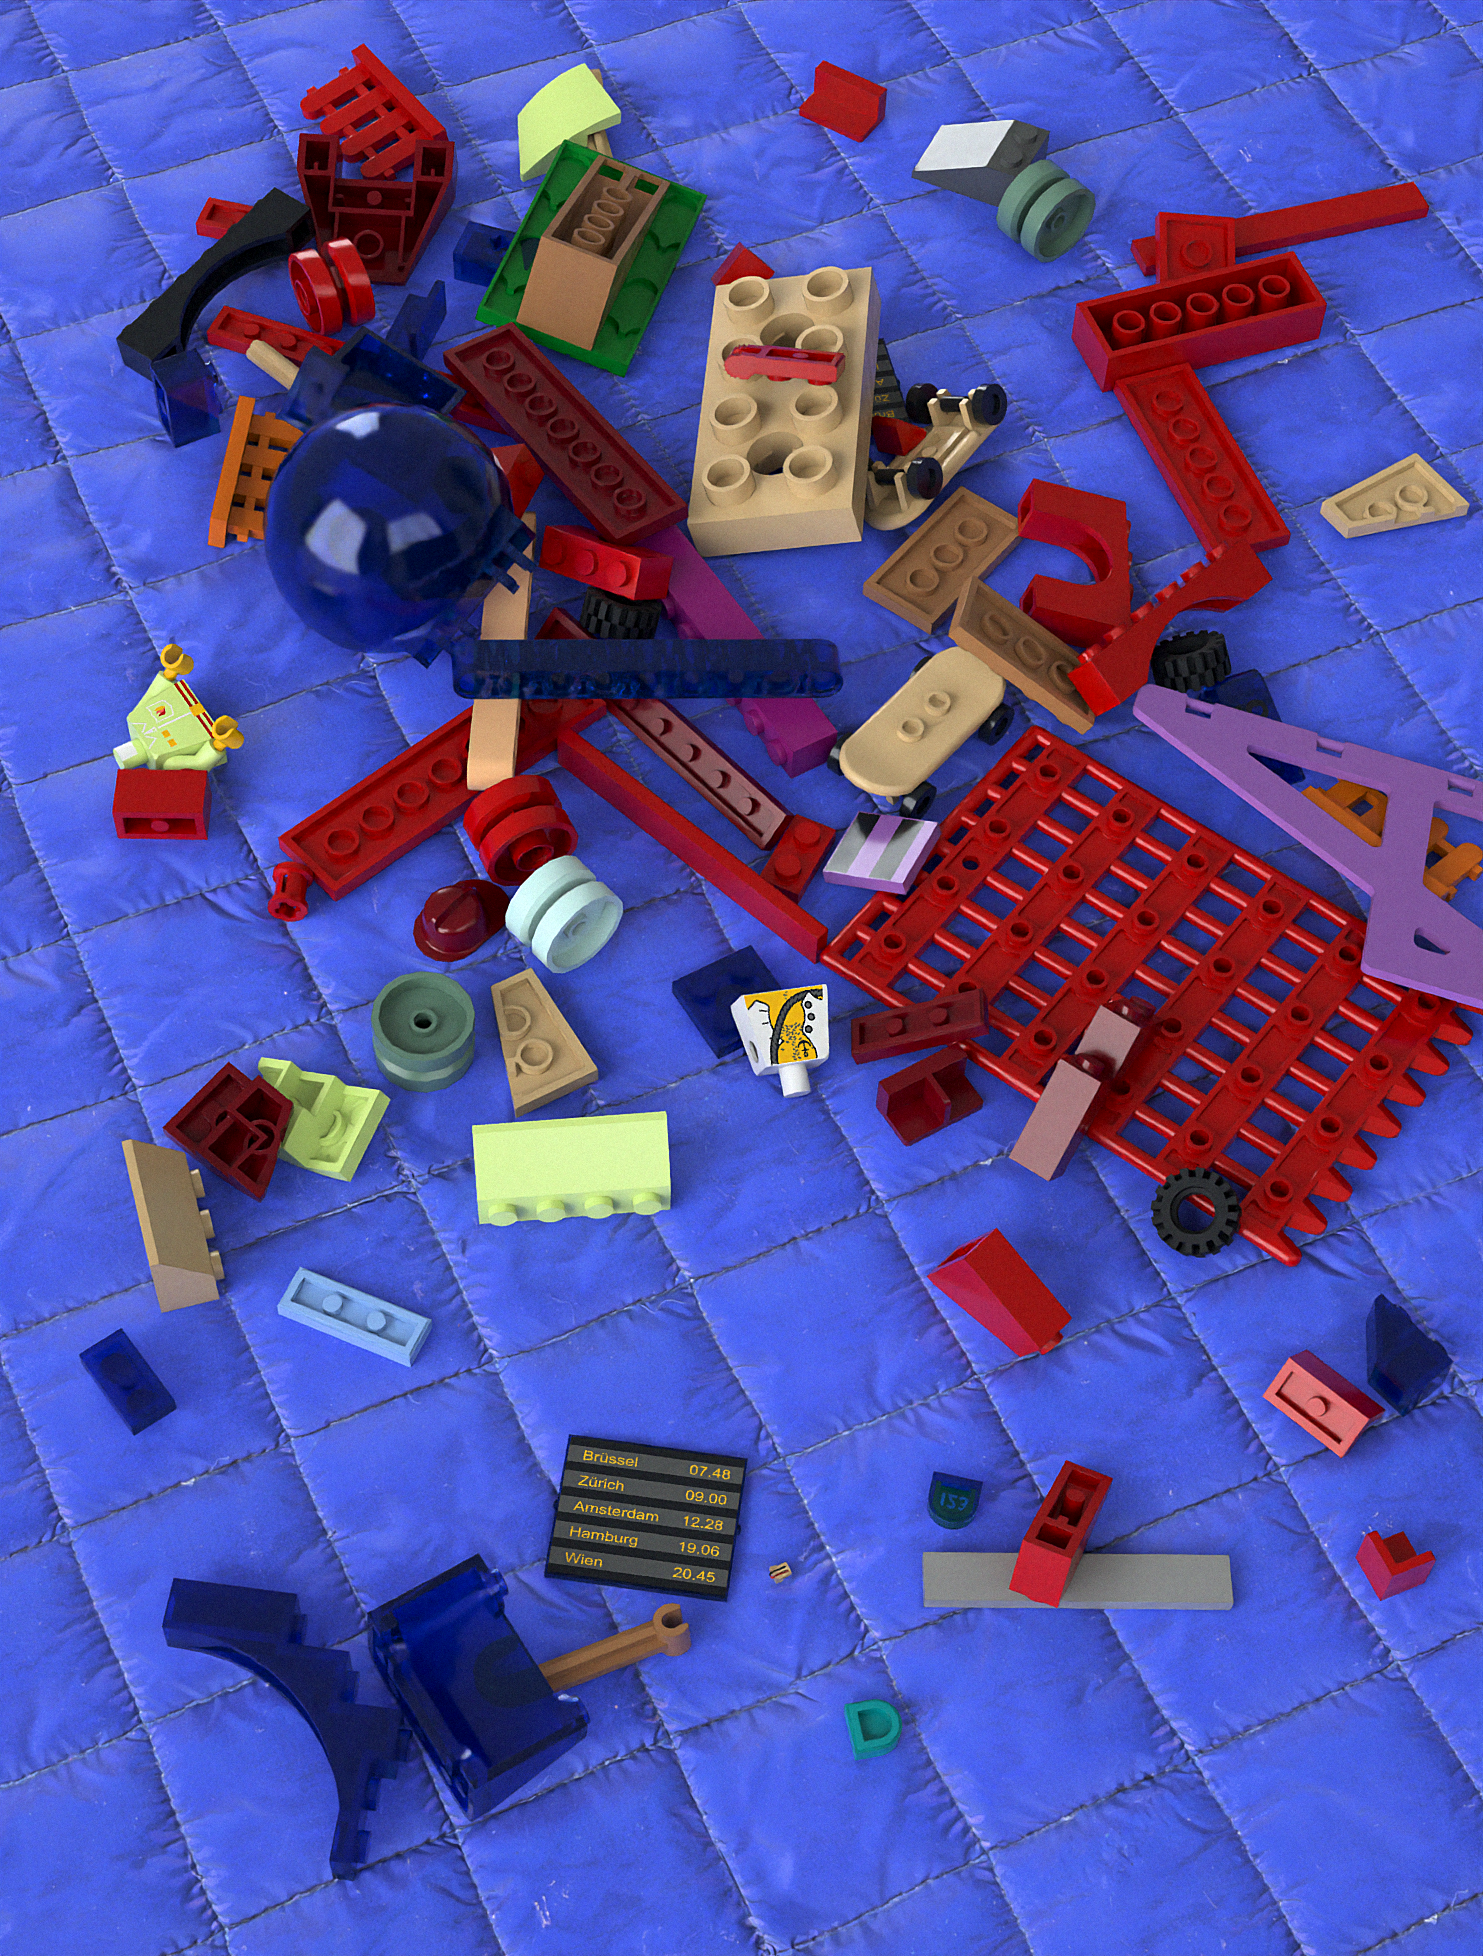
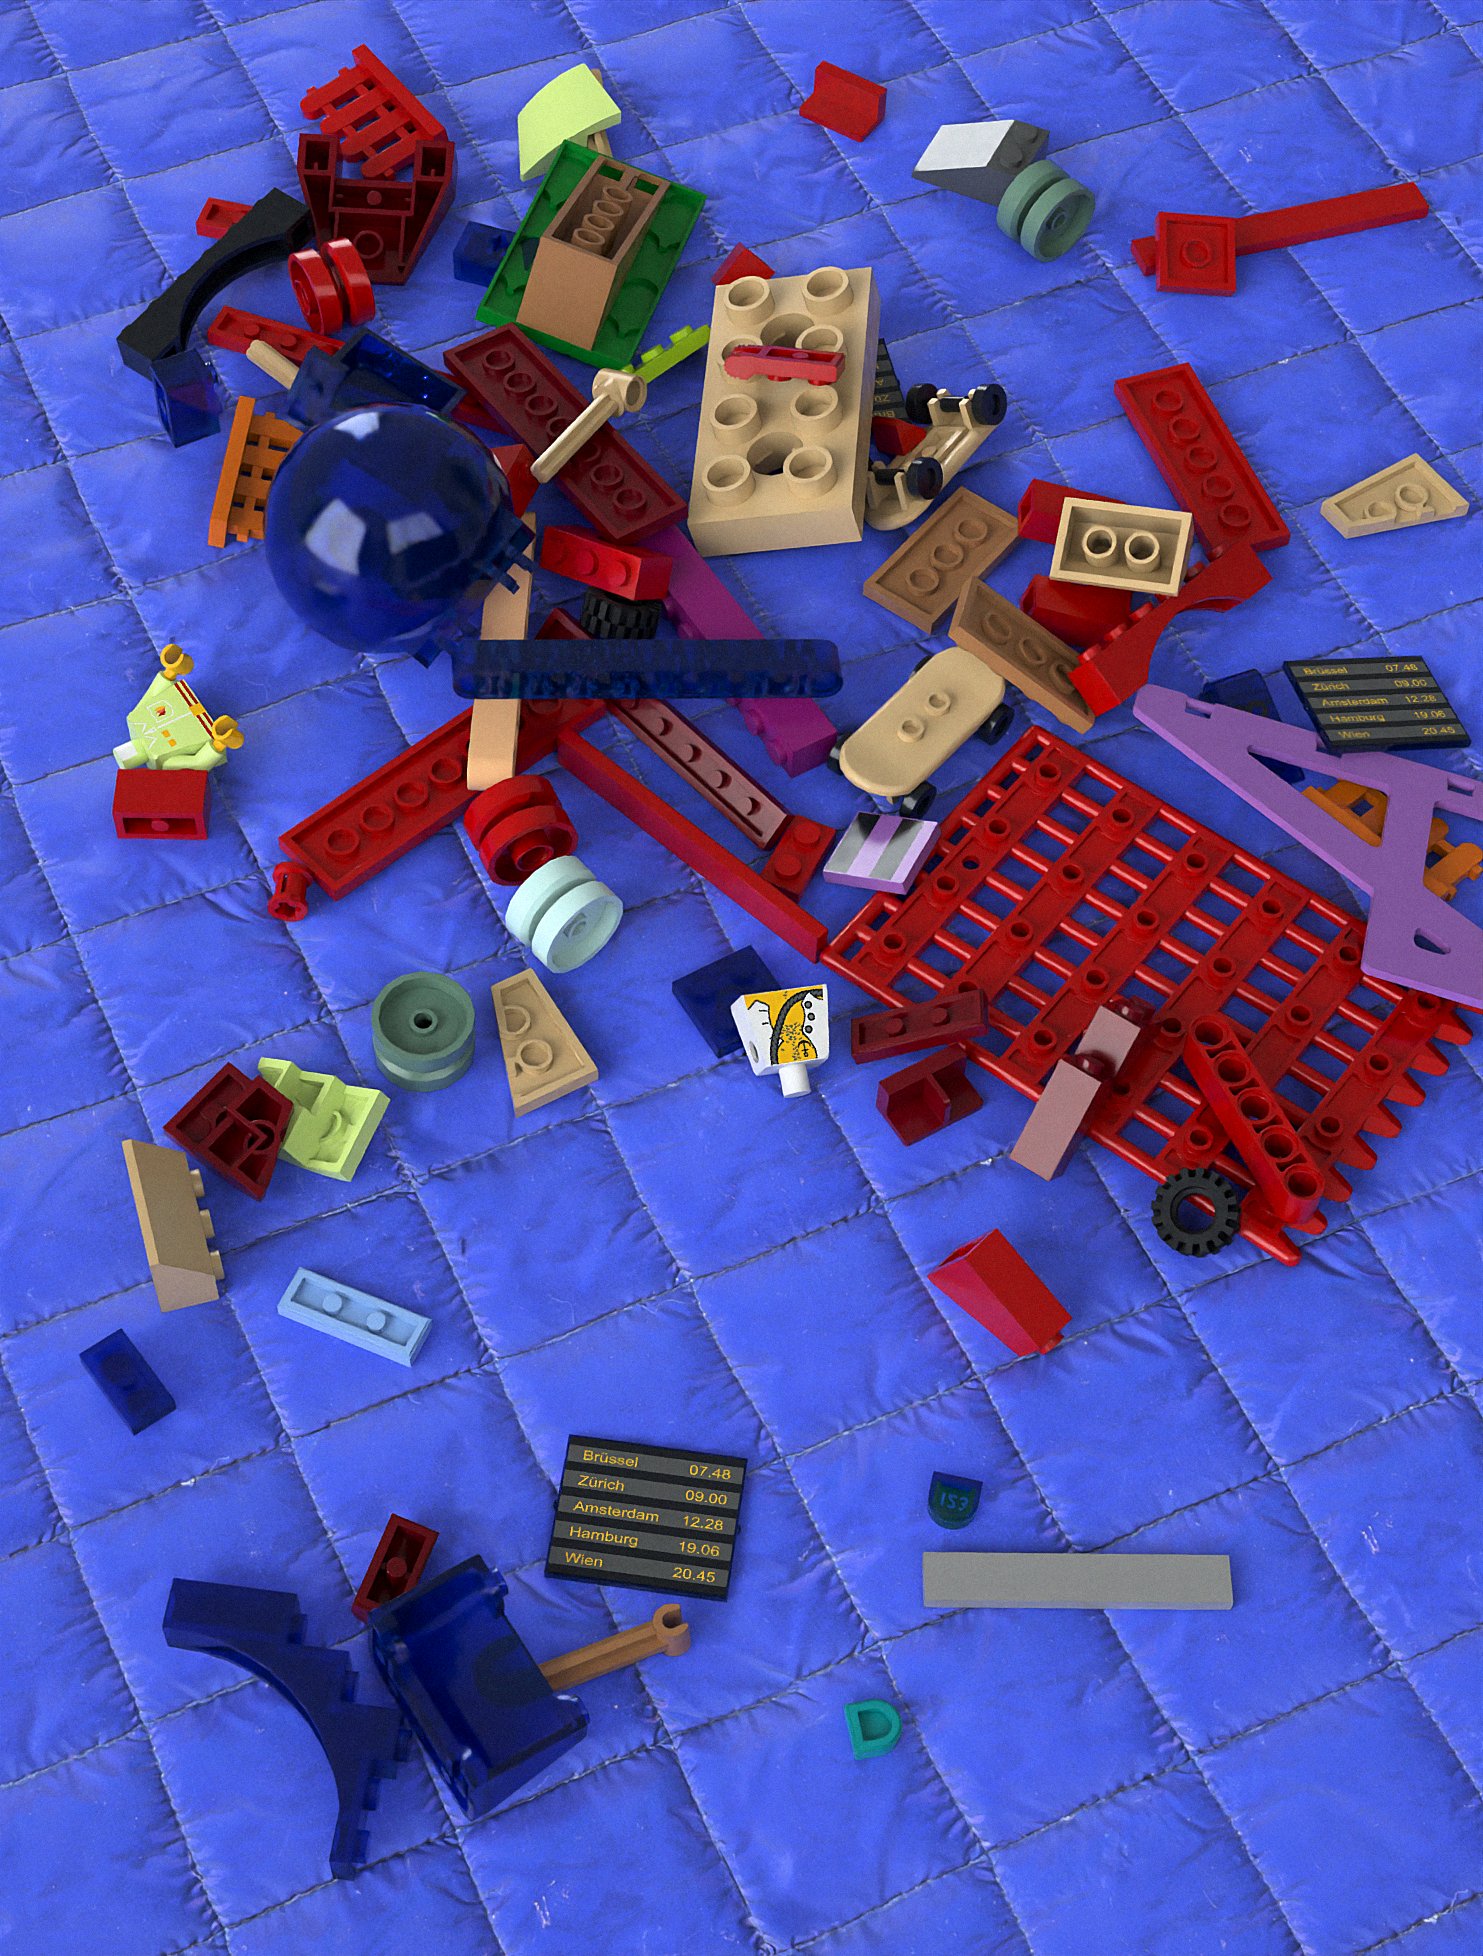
(395, 1565): none -> dark red brick
(419, 321): clear blue panel -> none
(460, 919): dark red piece -> none
(572, 1168): yellowish green slope -> none
(612, 395): none -> tan axle
(660, 359): none -> lime plate
(779, 1572): tan piece -> none
(1059, 1534): red slope -> none
(1122, 546): none -> tan slope
(1191, 661): black tyre -> none
(1199, 319): red brick -> none
(1252, 1137): none -> red beam
(1322, 1402): panel -> none
(1375, 704): none -> piece
(1393, 1564): panel -> none
(1401, 1359): clear blue slope -> none

